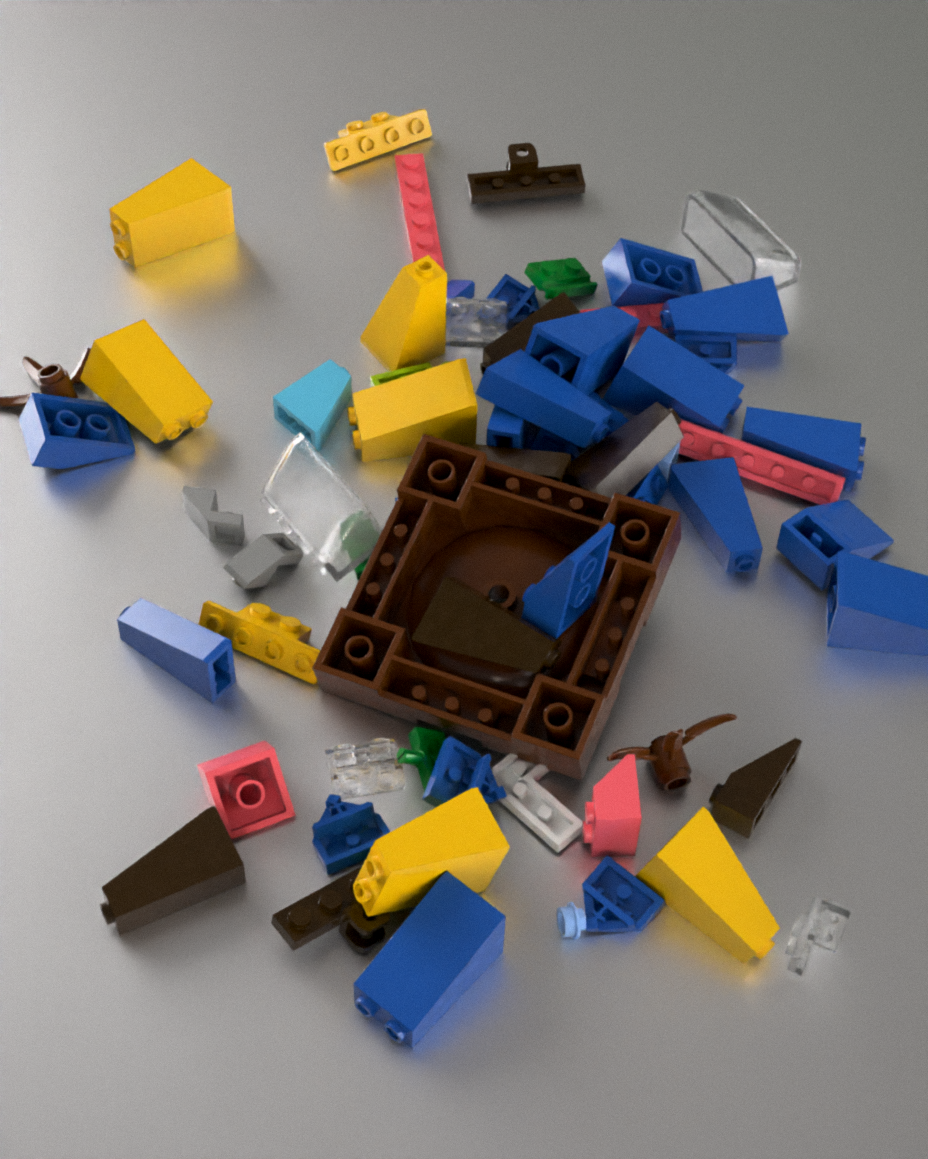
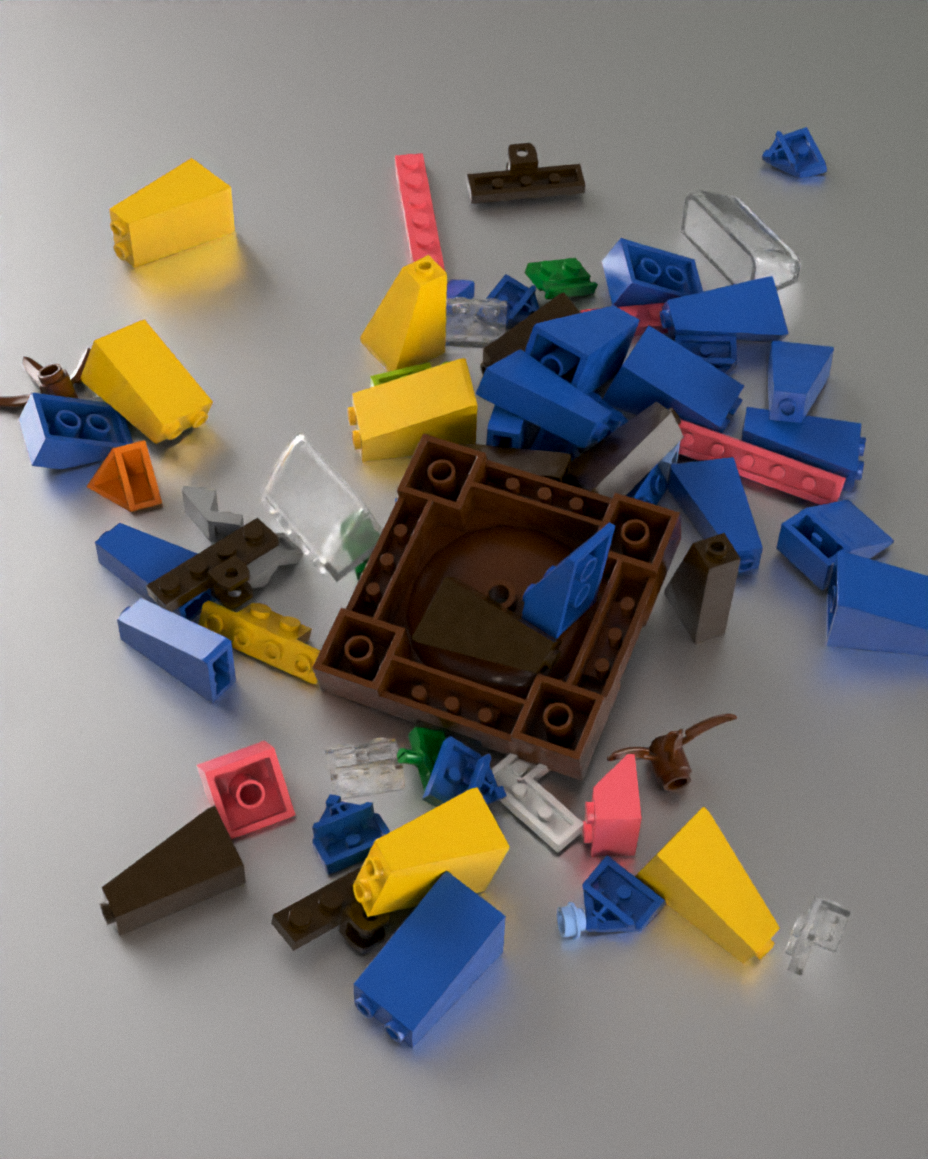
(127, 478): none -> orange slope
(141, 559): none -> blue slope
(218, 567): none -> dark brown plate
(314, 402): medium azure slope -> none
(376, 137): yellow bracket -> none
(705, 587): none -> dark brown slope
(752, 788): dark brown slope -> none
(796, 154): none -> blue slope
(796, 378): none -> blue slope

